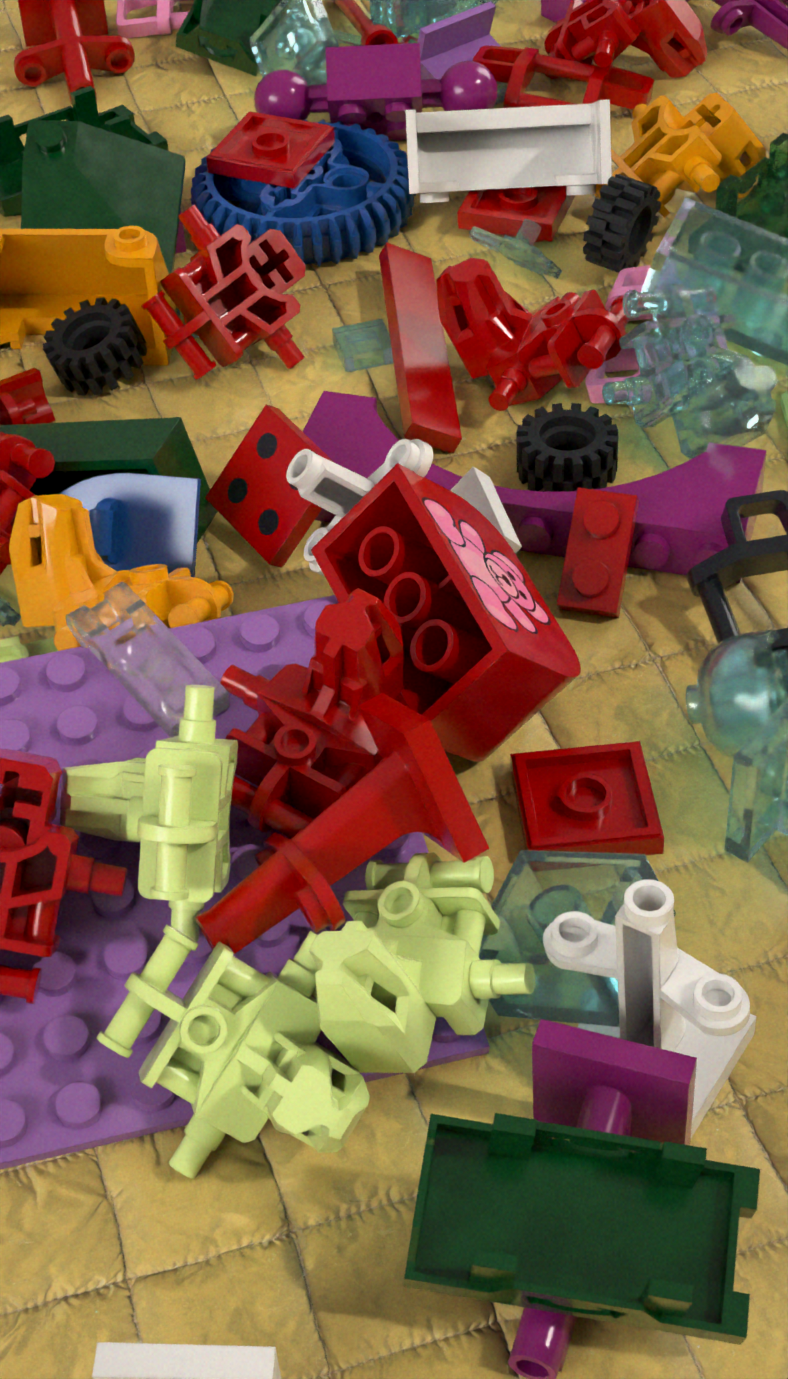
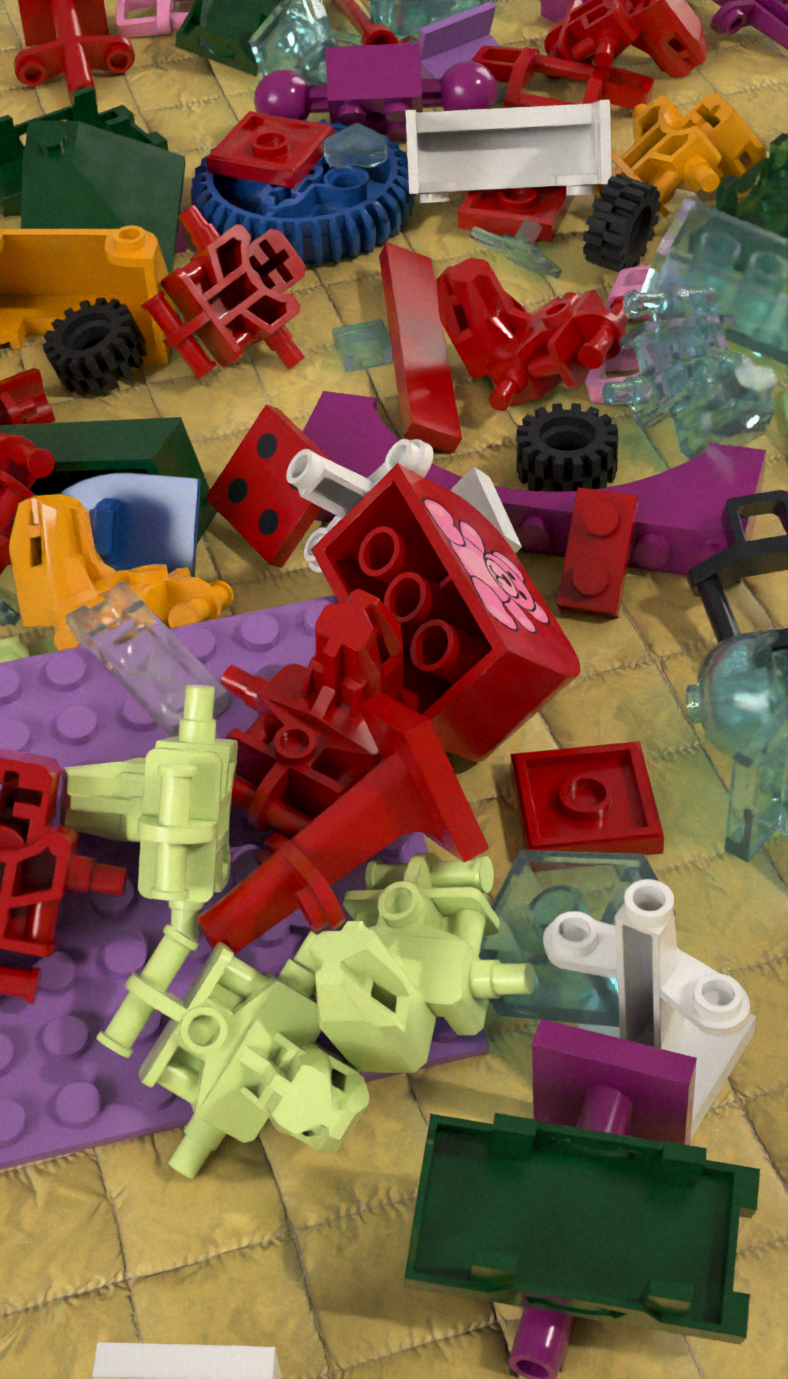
(355, 147): none -> clear light blue tile

